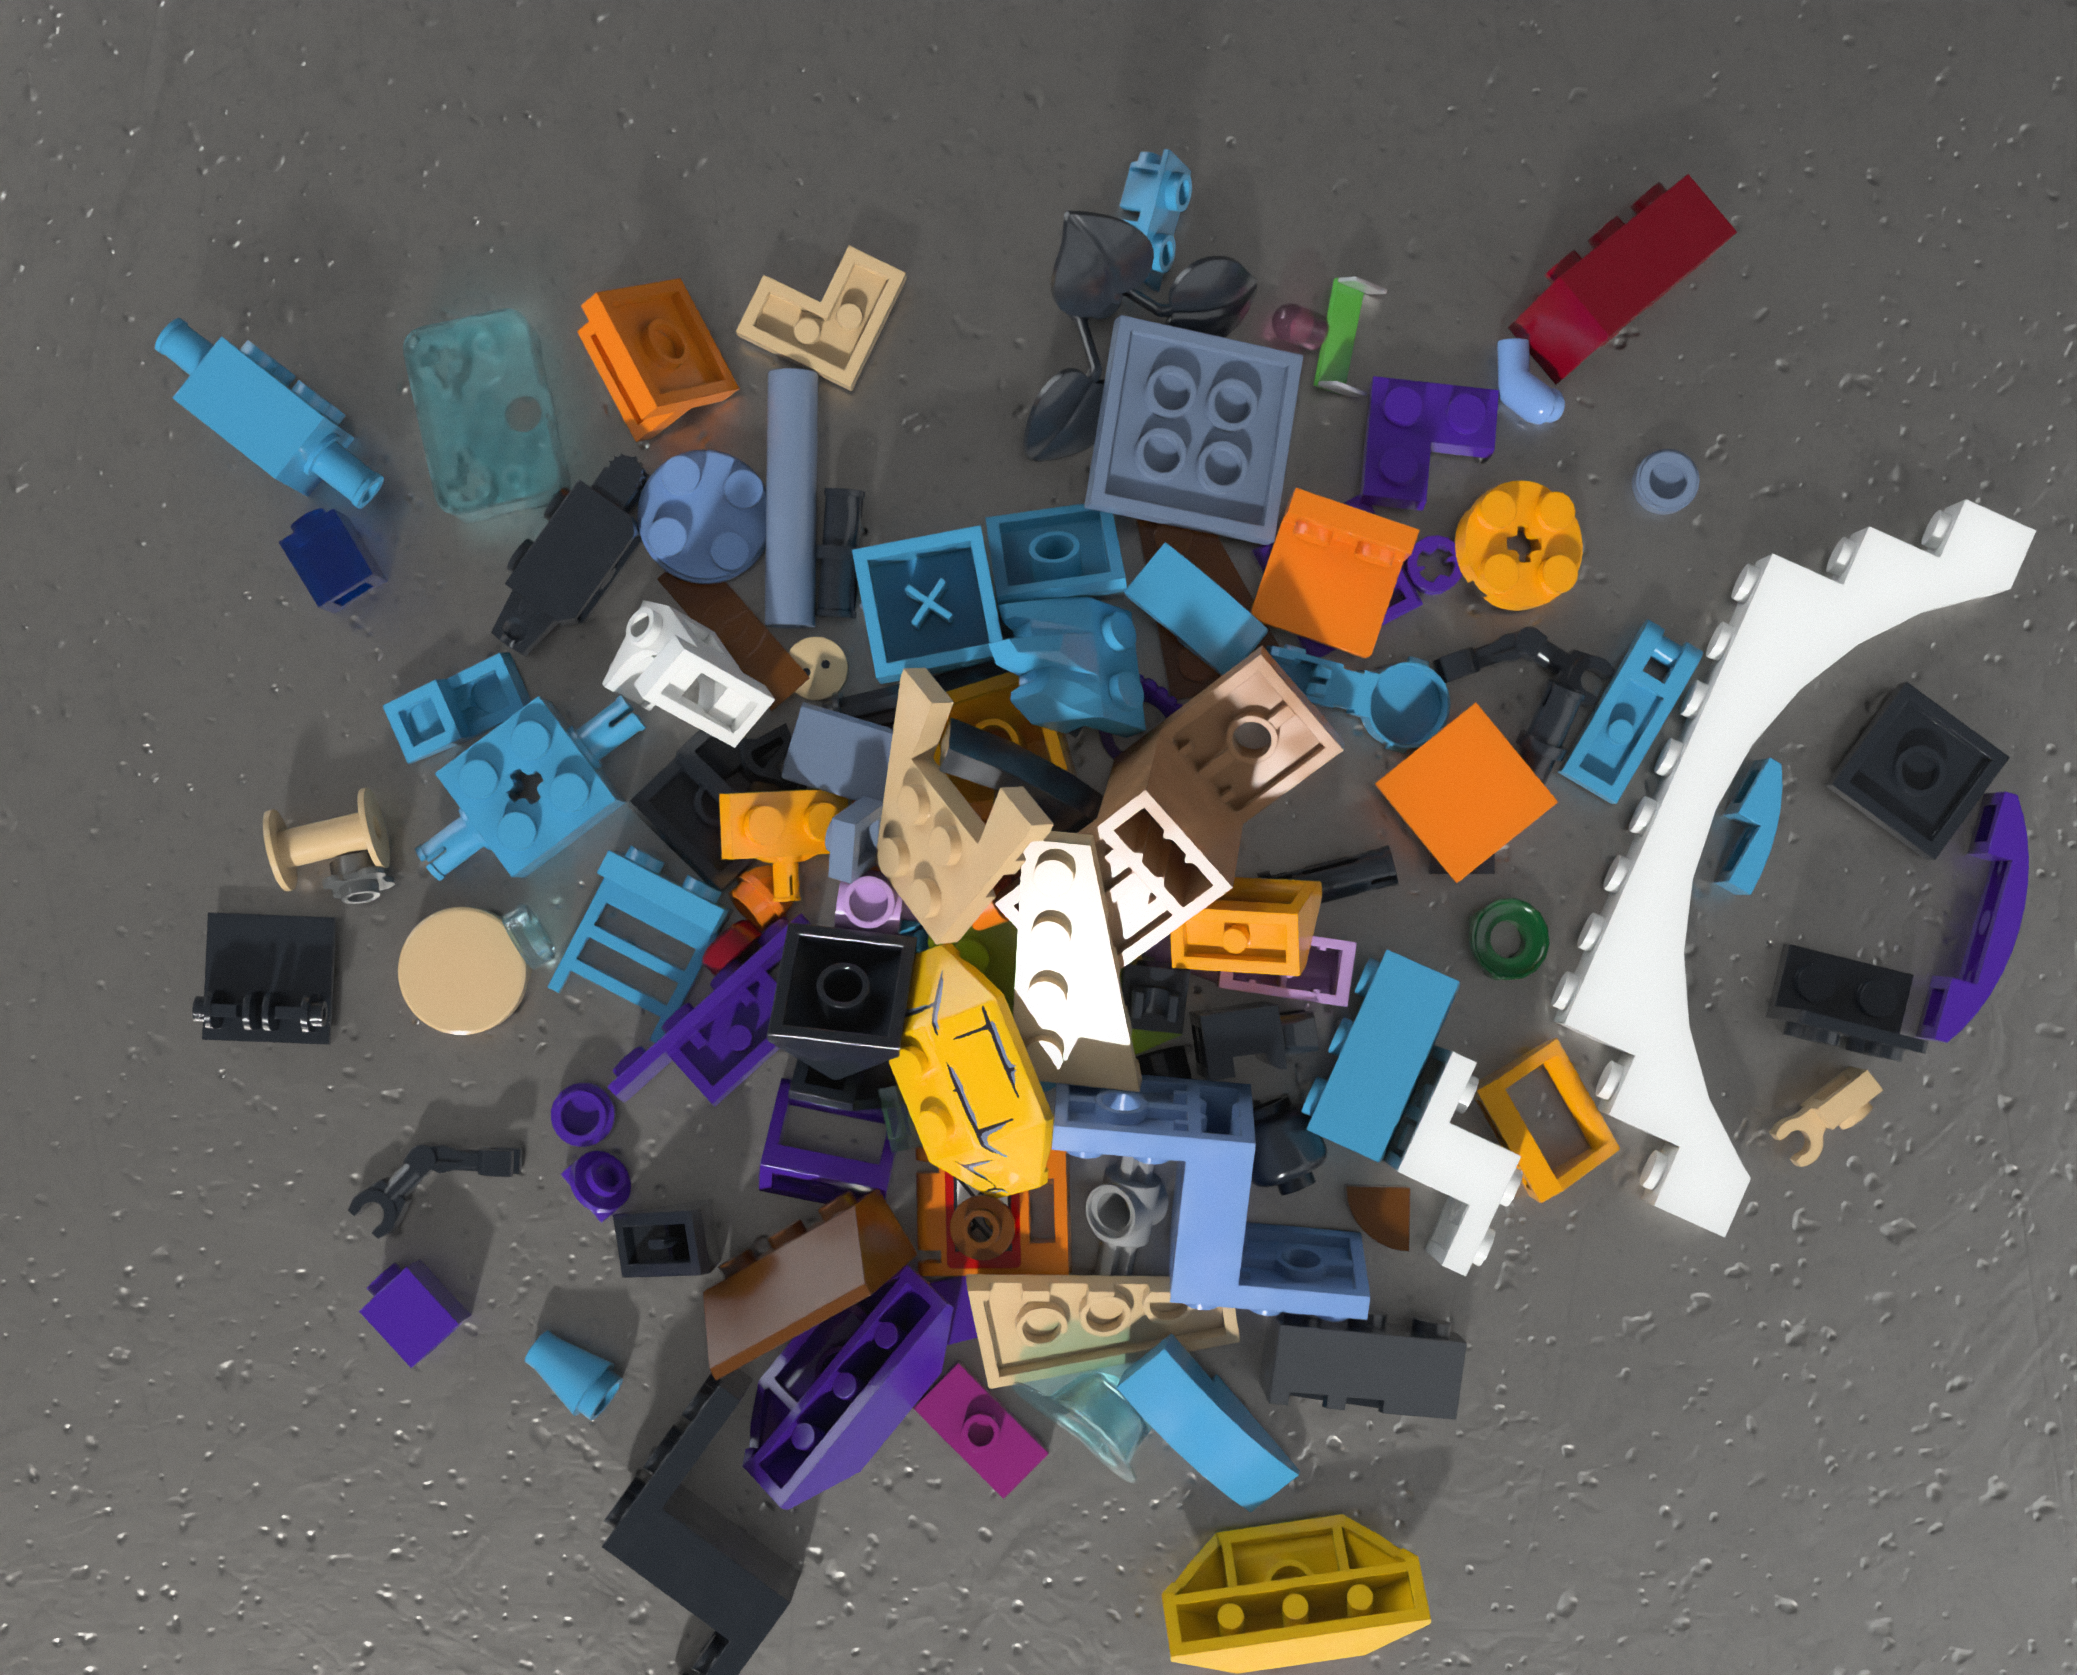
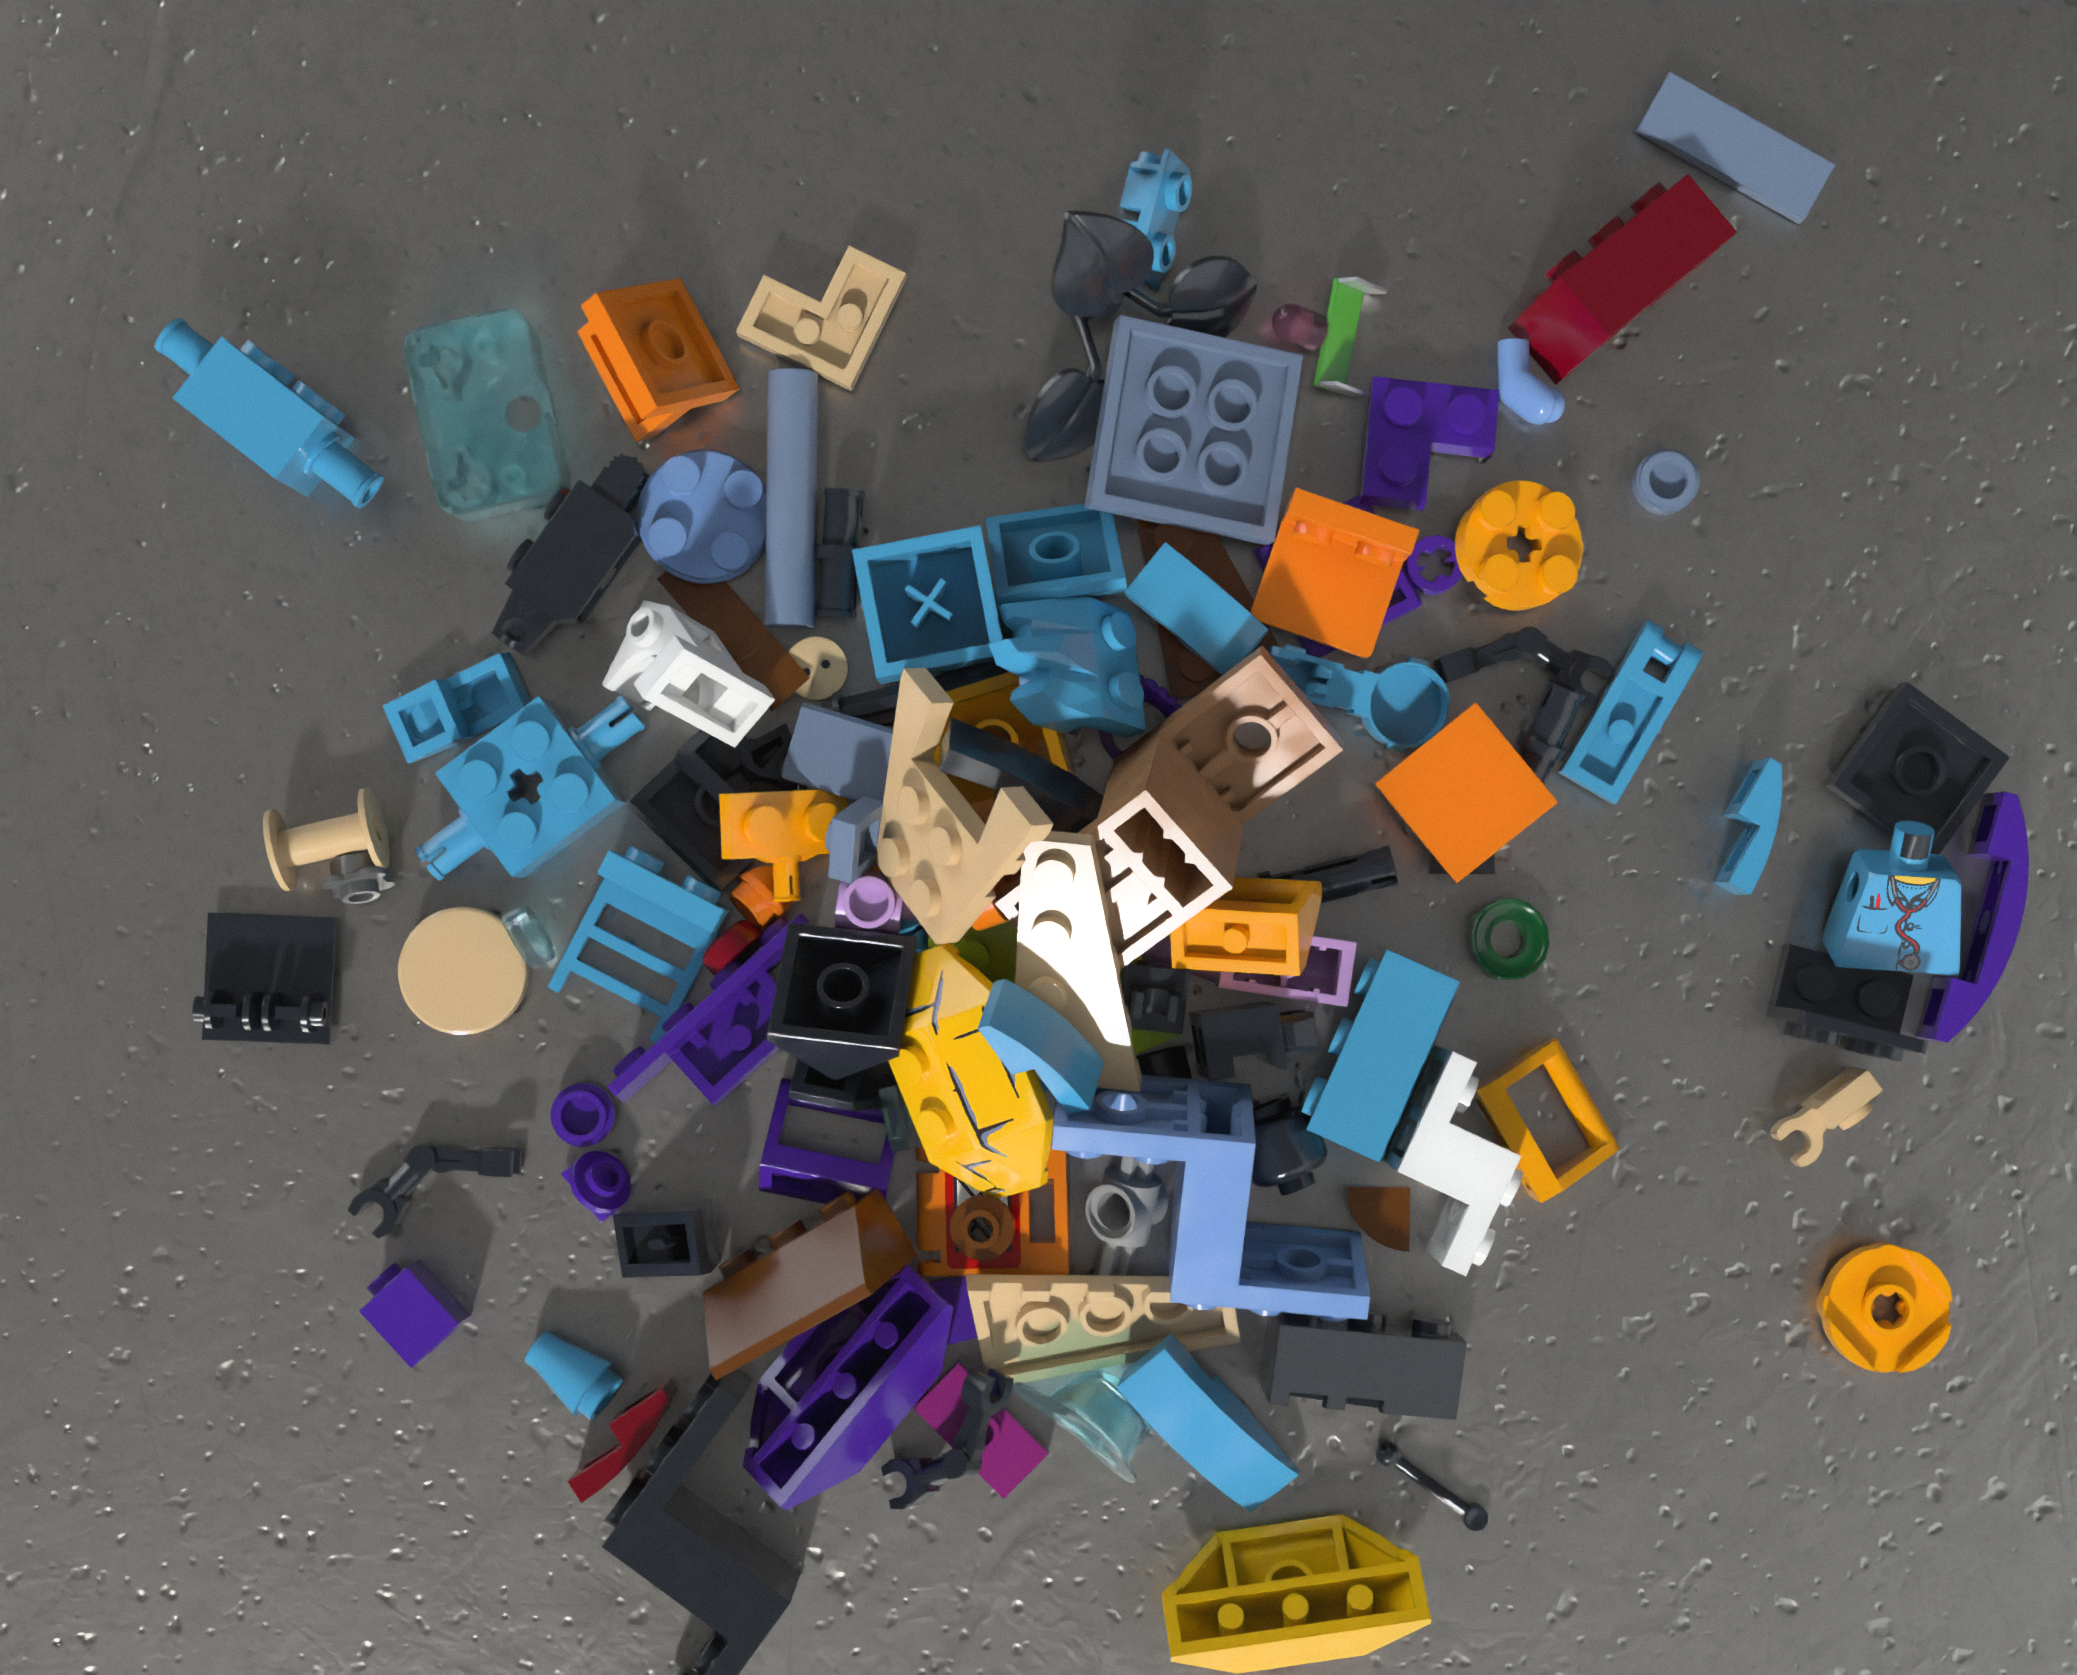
(331, 559): clear blue brick -> none
(632, 1429): none -> dark red slope
(984, 1397): none -> black piece
(1036, 1037): none -> dark azure slope
(1472, 1514): none -> black hinge
(1633, 963): white arch -> none
(1735, 148): none -> sand blue tile
(1898, 908): none -> dark azure torso
(1922, 1308): none -> light orange plate

